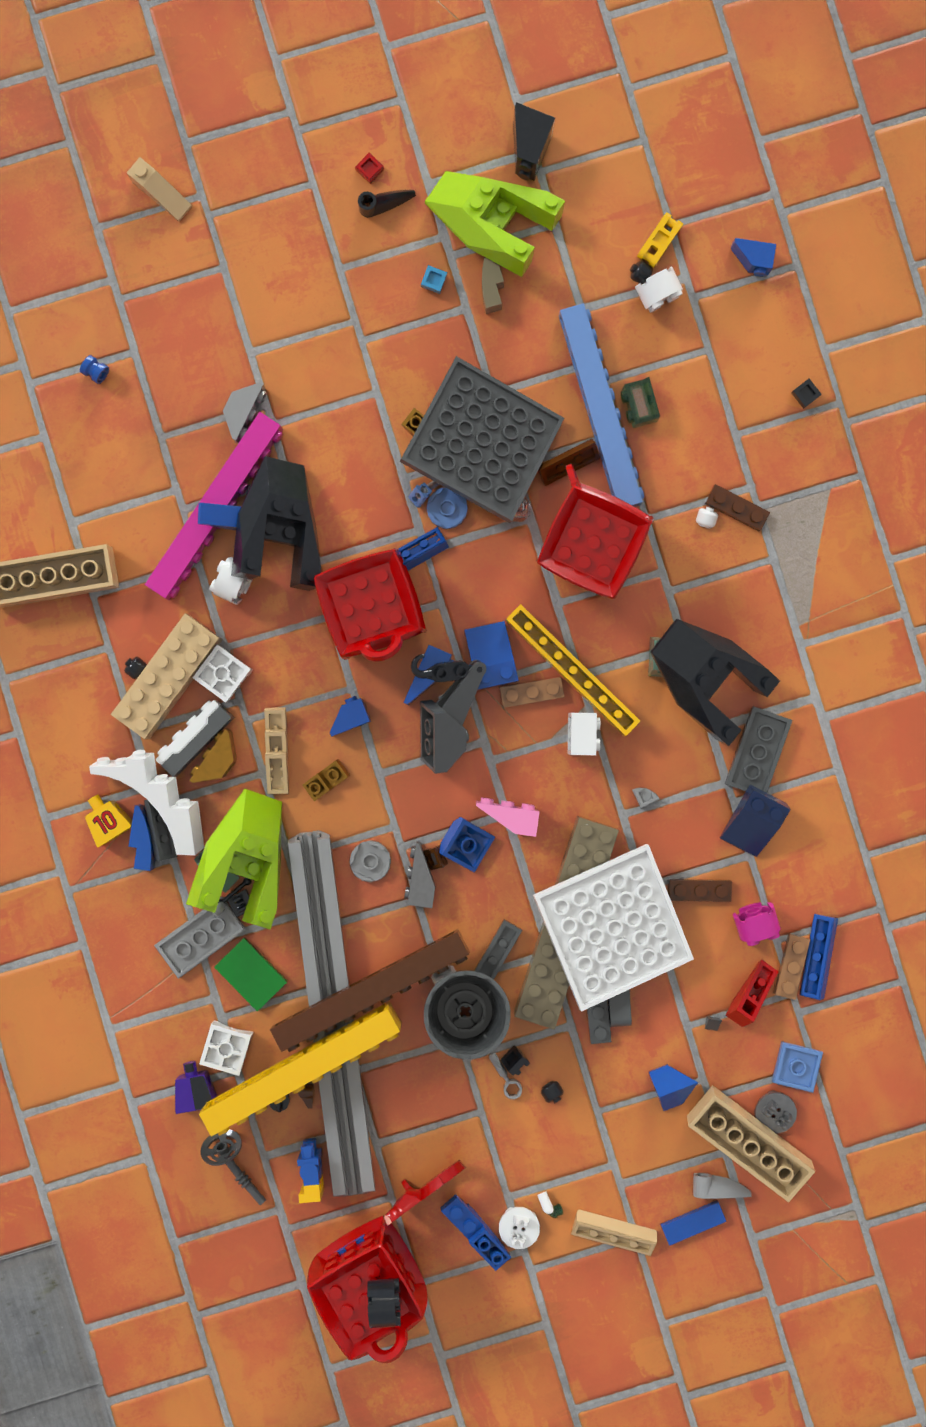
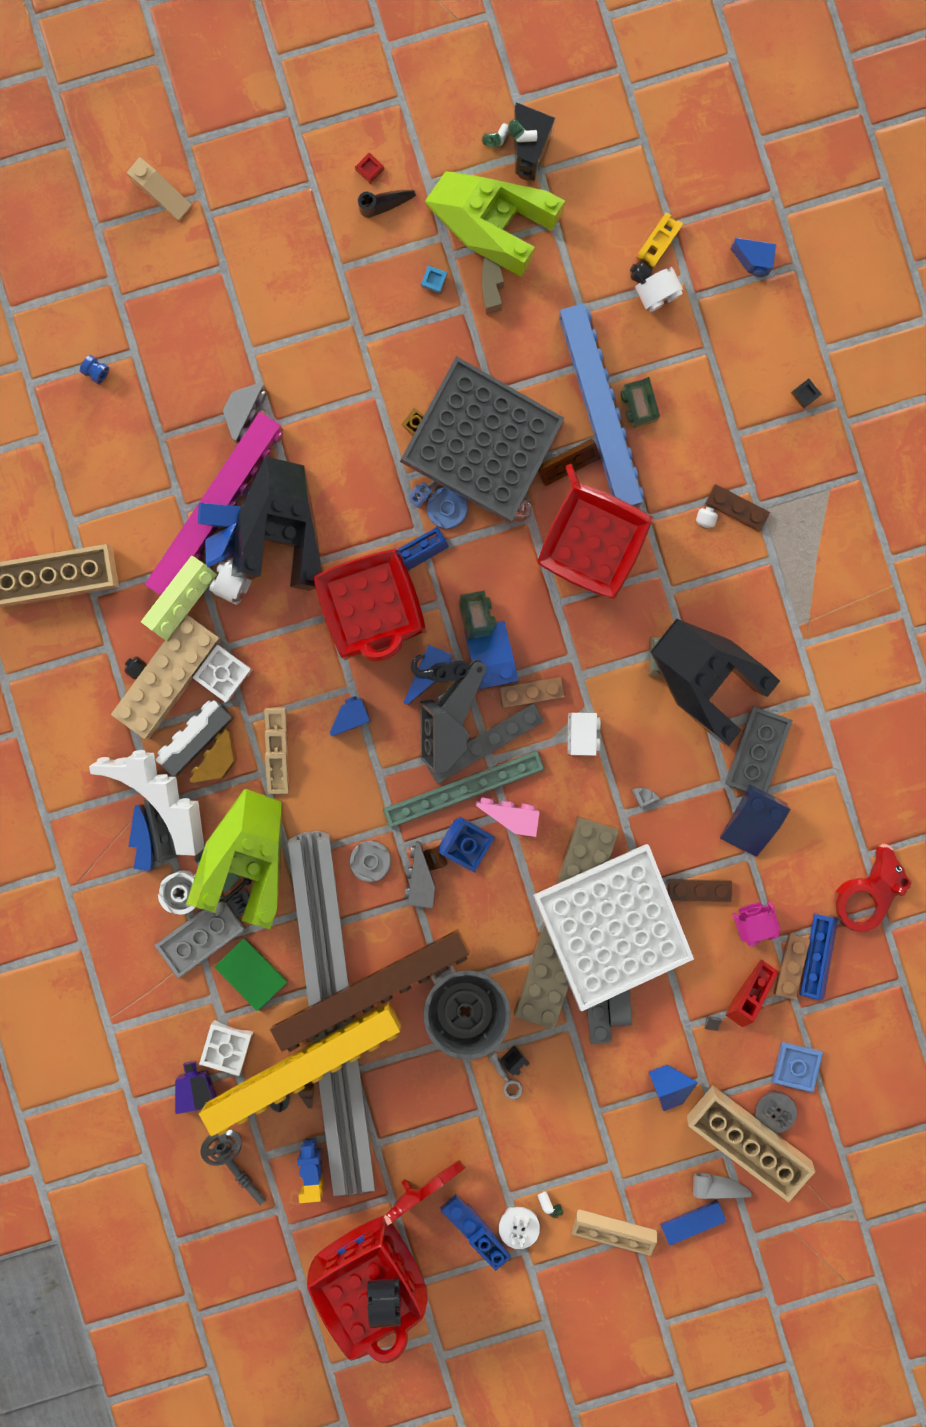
(106, 820): yellow torso -> none
(169, 889): none -> white brick
(179, 598): none -> yellowish green brick
(220, 545): none -> blue slope
(326, 780): pearl gold slope -> none
(463, 789): none -> sand green tile
(476, 615): none -> clear green window
(493, 739): none -> dark grey plate
(496, 139): none -> clear green arm
(498, 949): dark grey plate -> none
(520, 133): none -> arm
(552, 1092): black piece -> none
(572, 670): yellow brick -> none
(883, 884): none -> red animal

